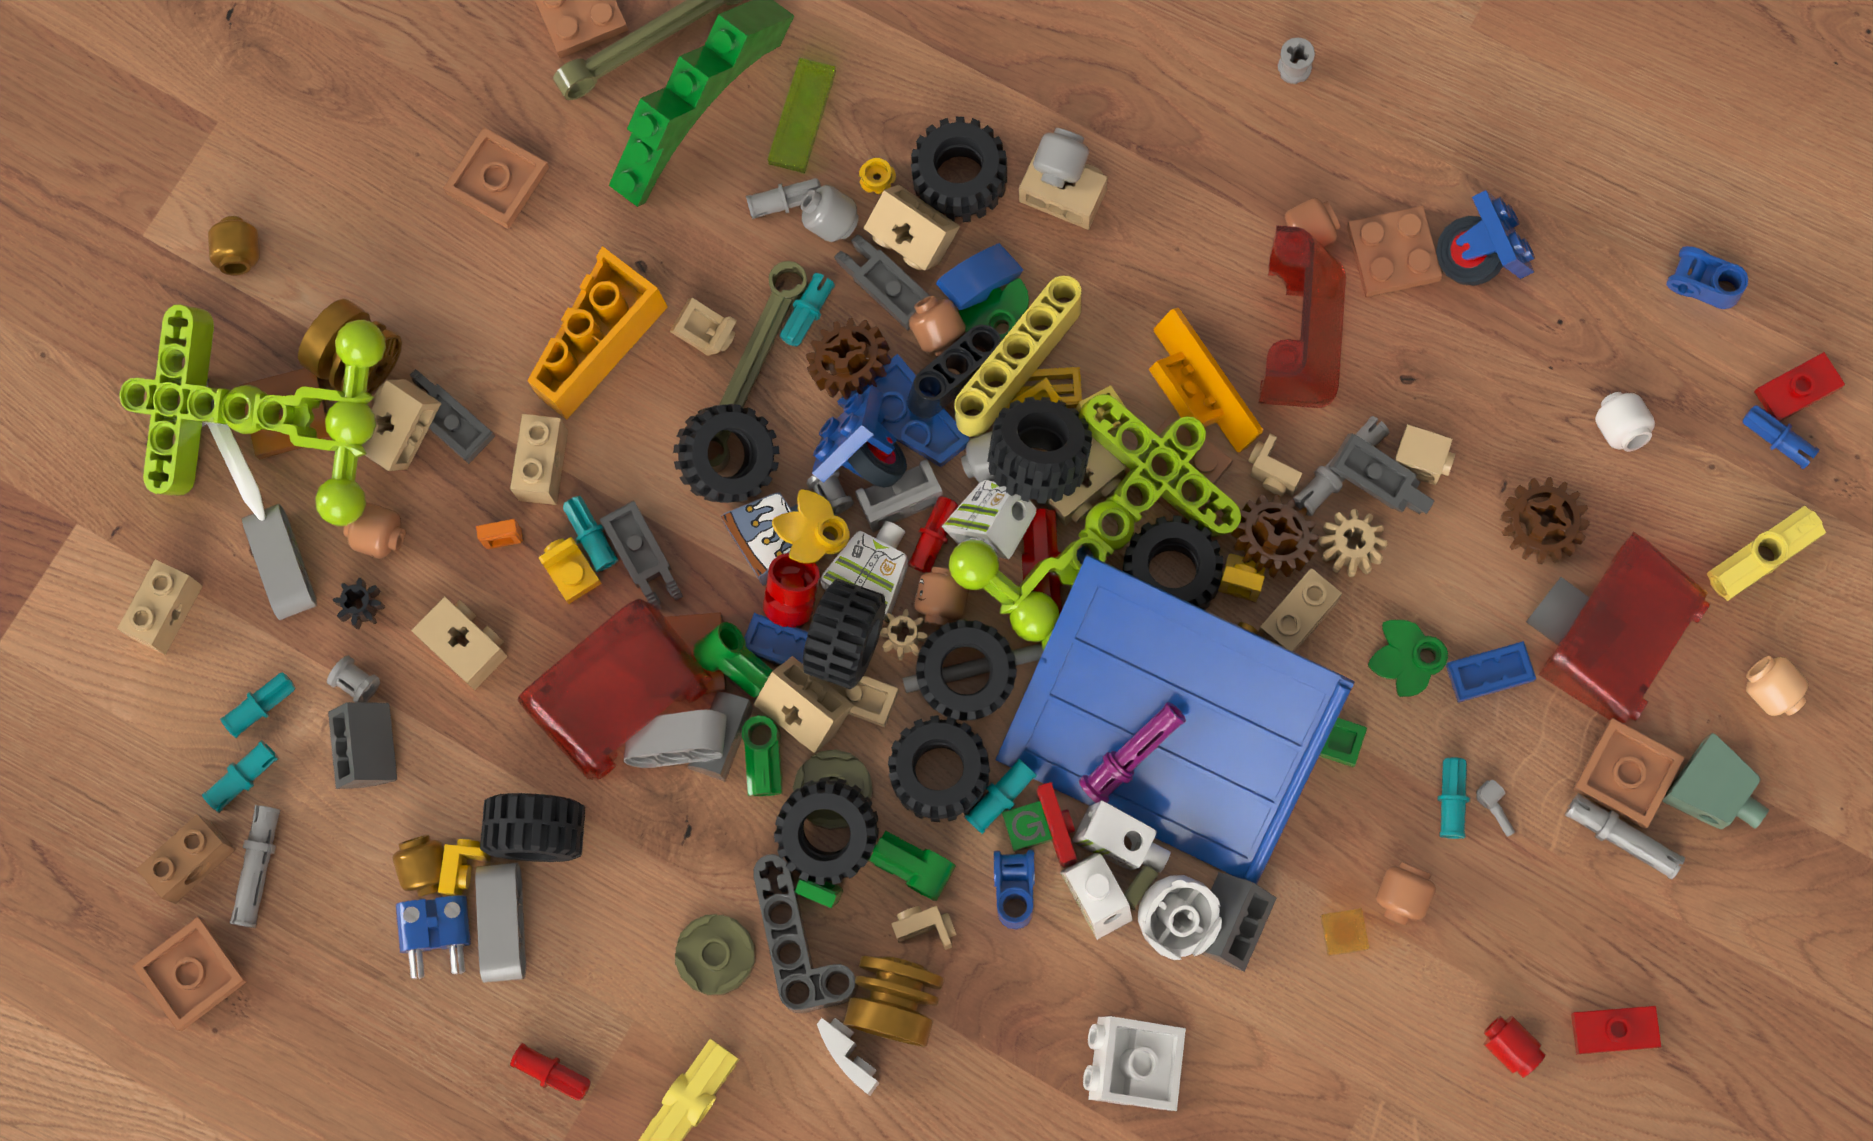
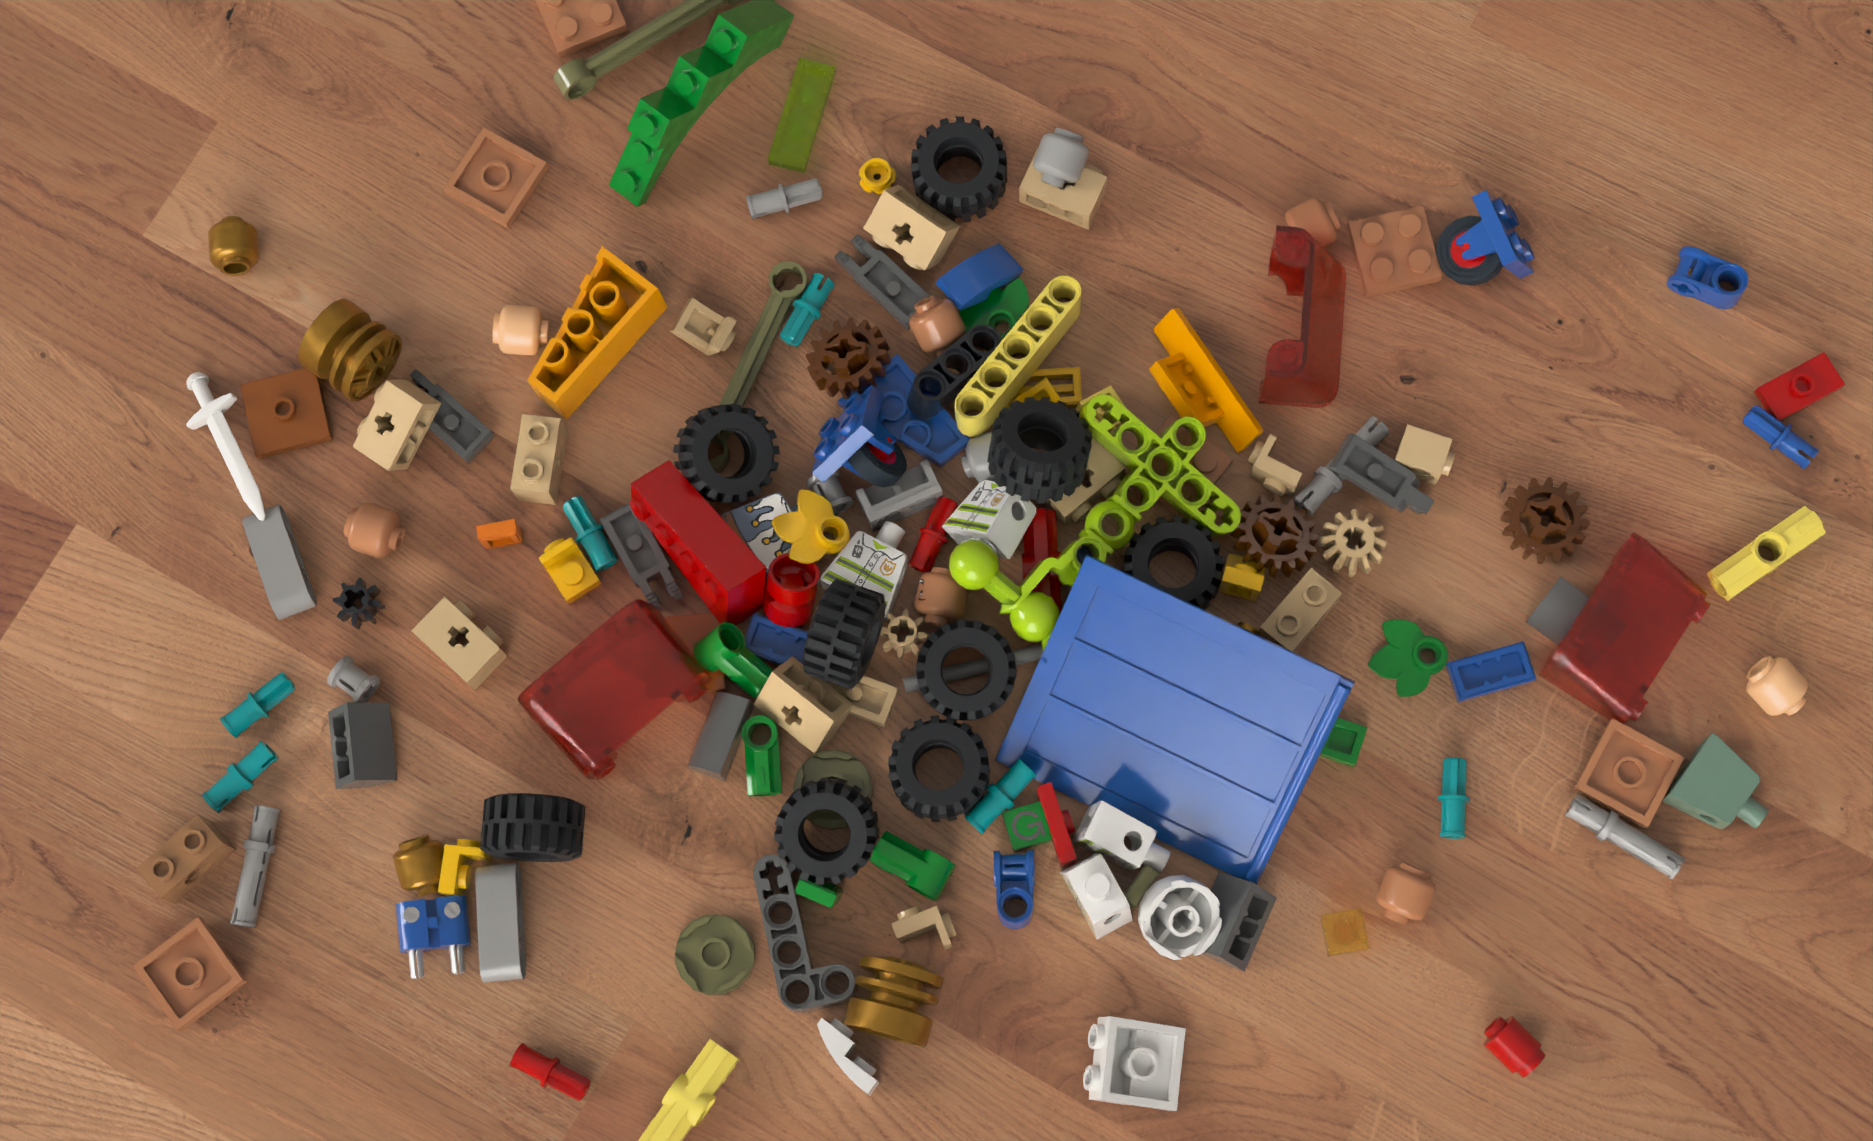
(160, 607): tan brick -> none
(349, 421): lime piece -> none
(520, 330): none -> light nougat head
(678, 739): light grey beam -> none
(700, 544): none -> red wedge
(829, 213): light grey head -> none
(1120, 765): magenta pin -> none
(1296, 49): light grey bush -> none
(1488, 796): light grey hand -> none
(1616, 1030): red plate -> none
(1625, 421): white head -> none

